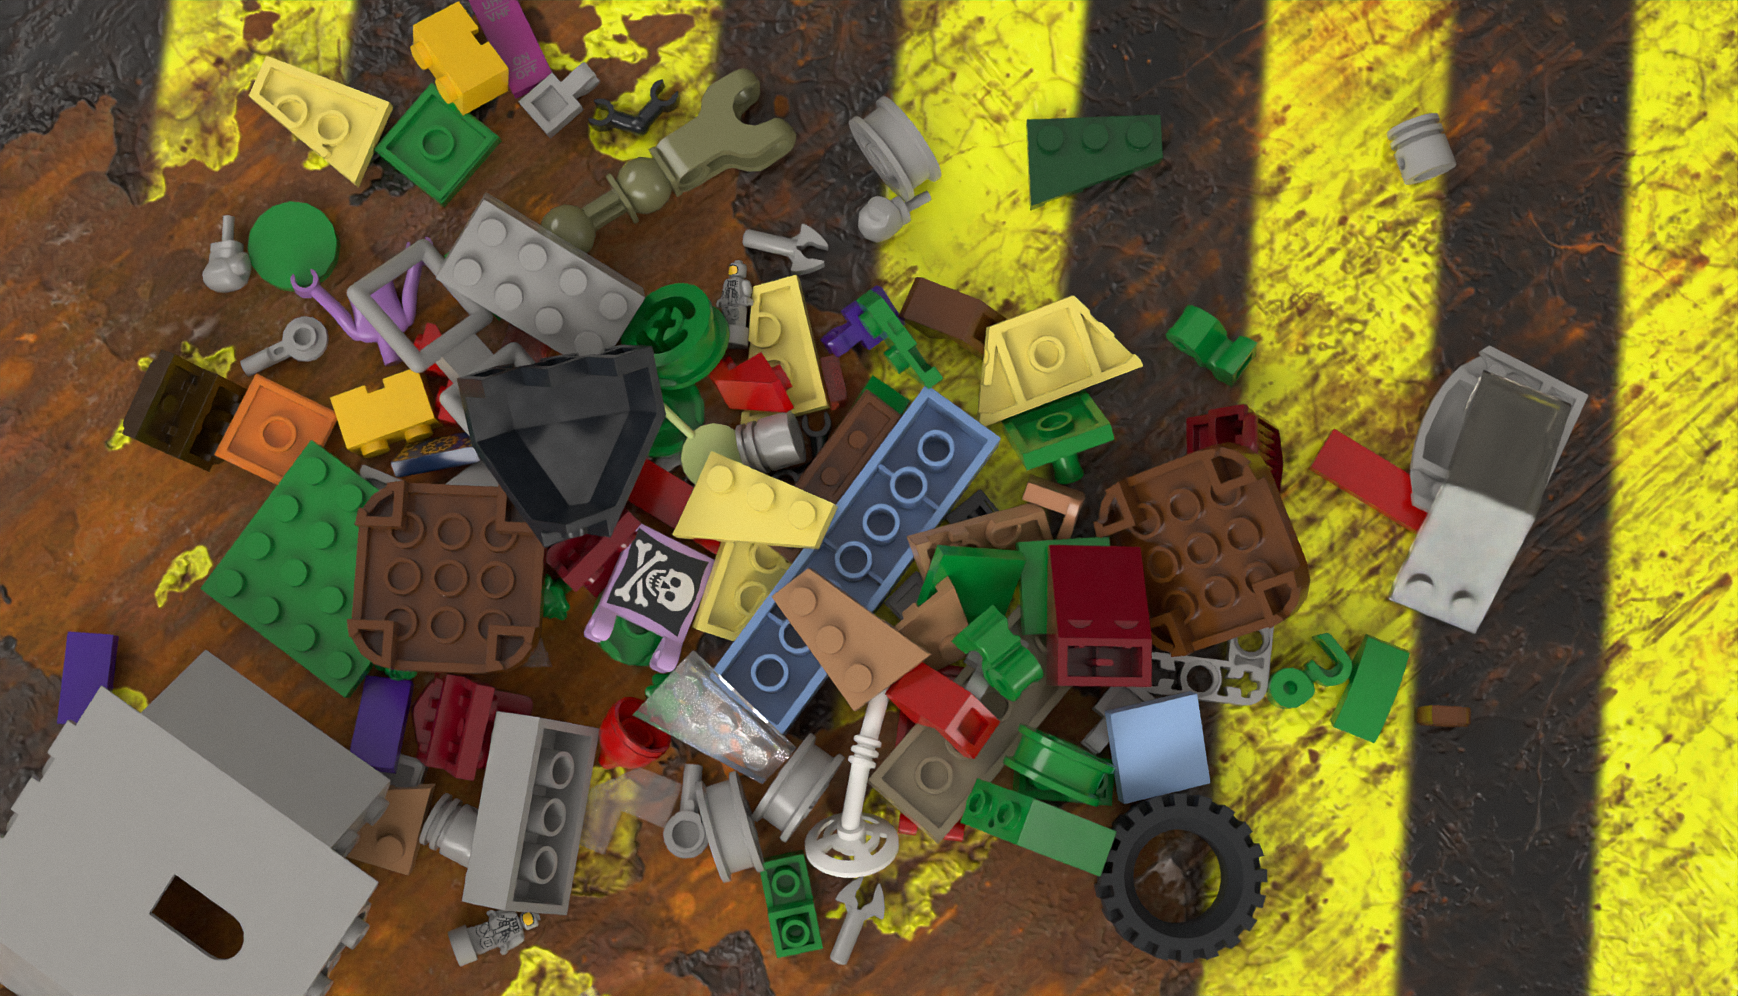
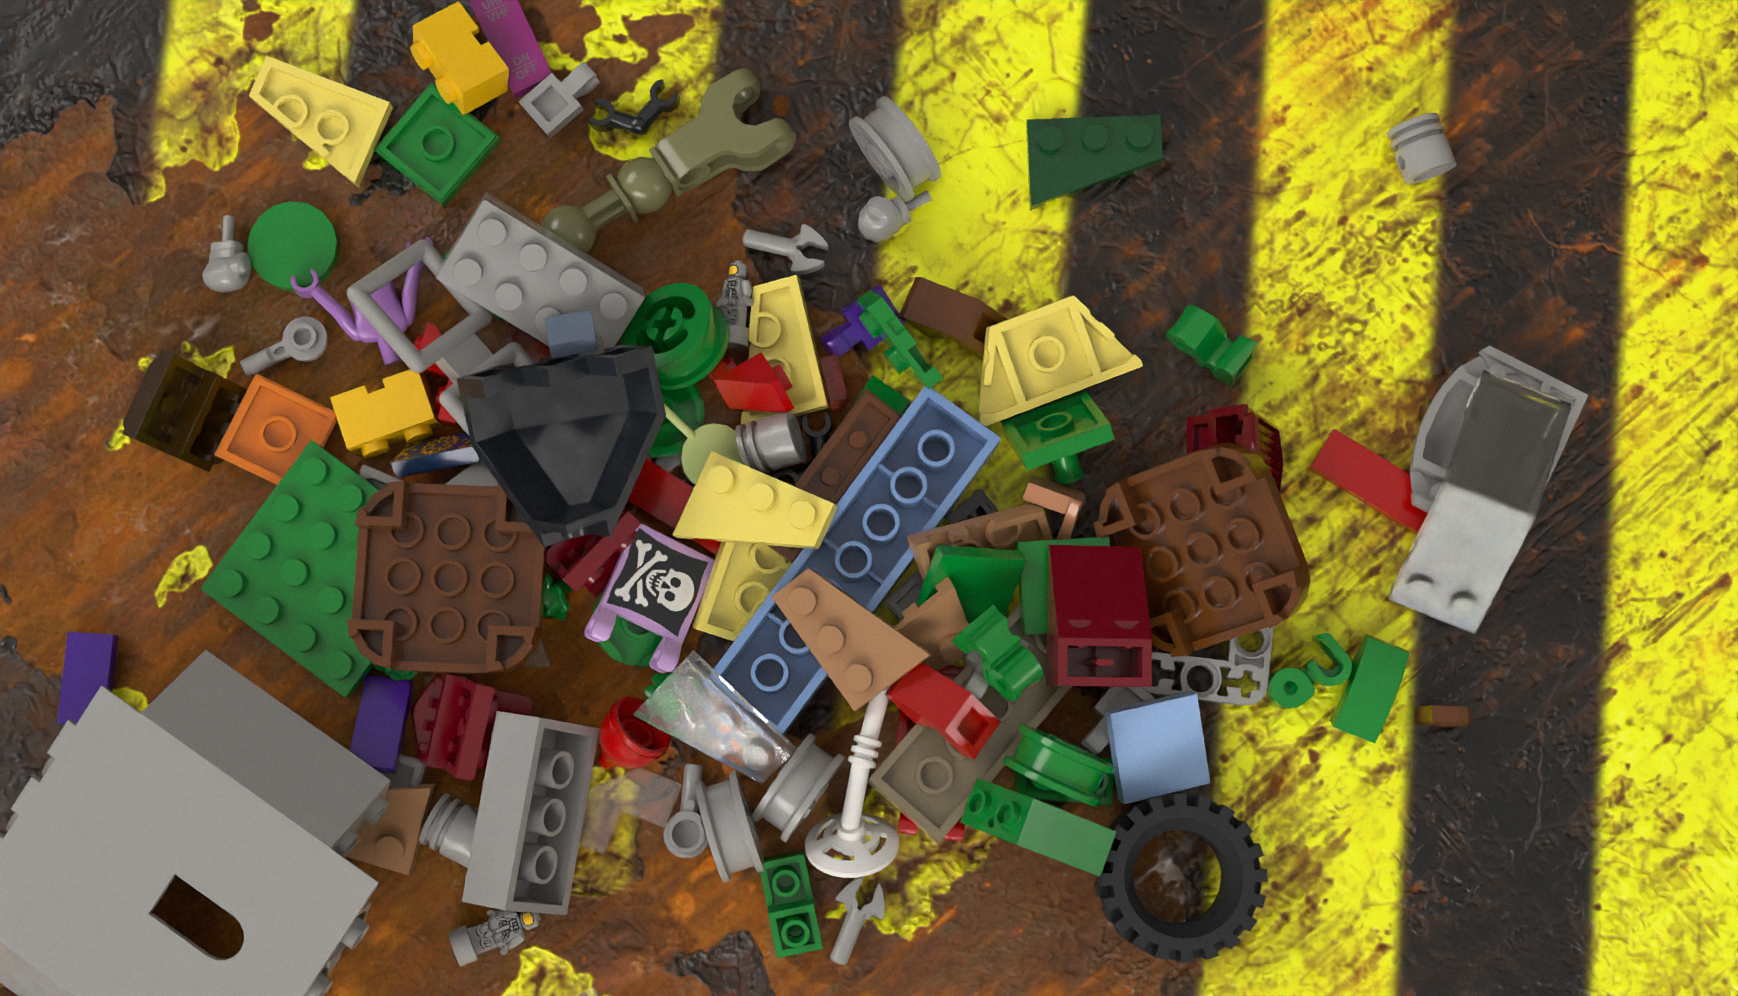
(571, 334): none -> sand blue tile

